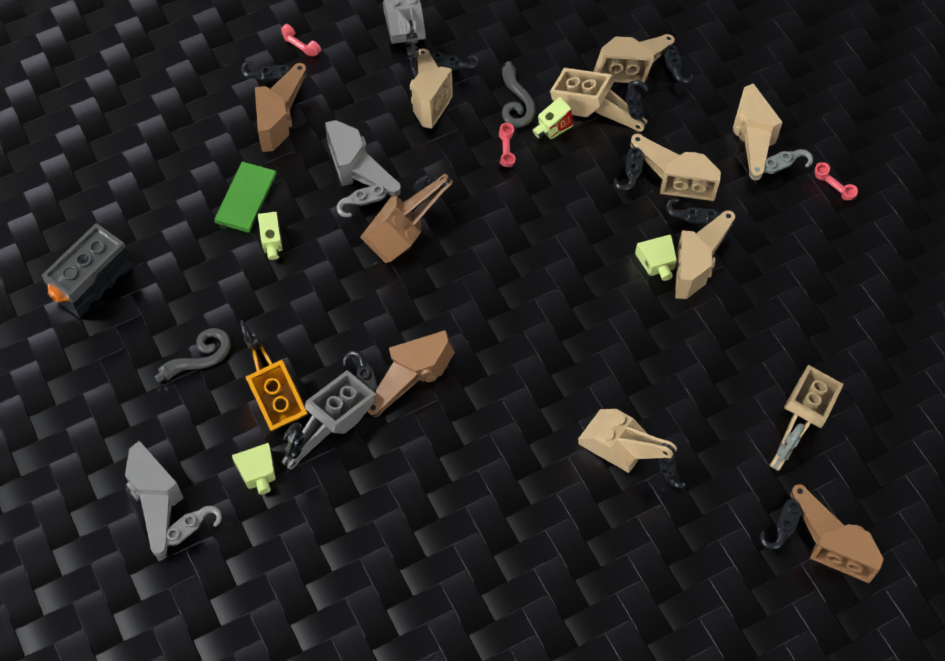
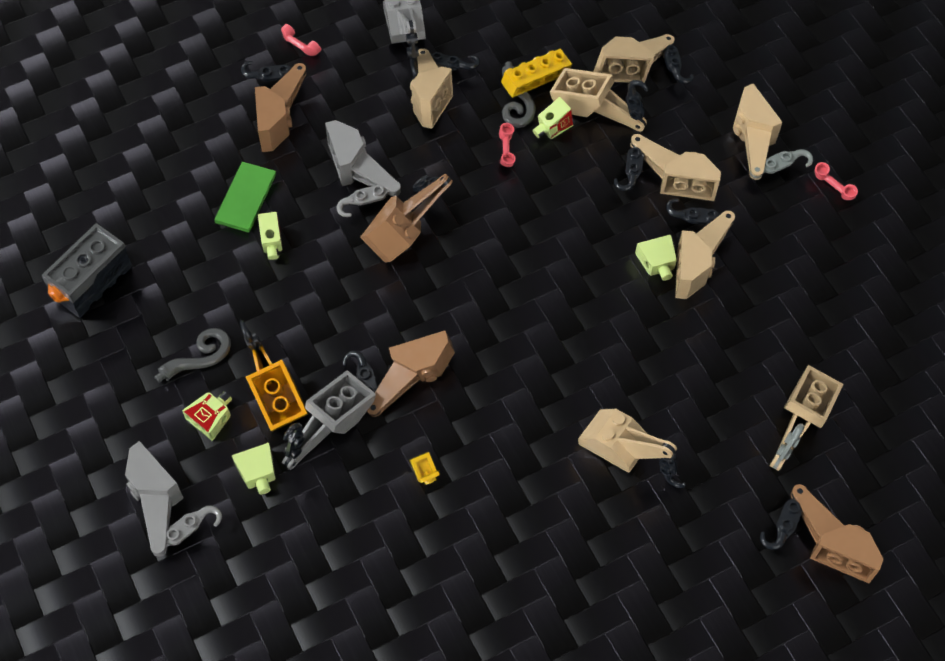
(209, 413): none -> torso
(424, 468): none -> yellow bracket
(535, 72): none -> yellow brick

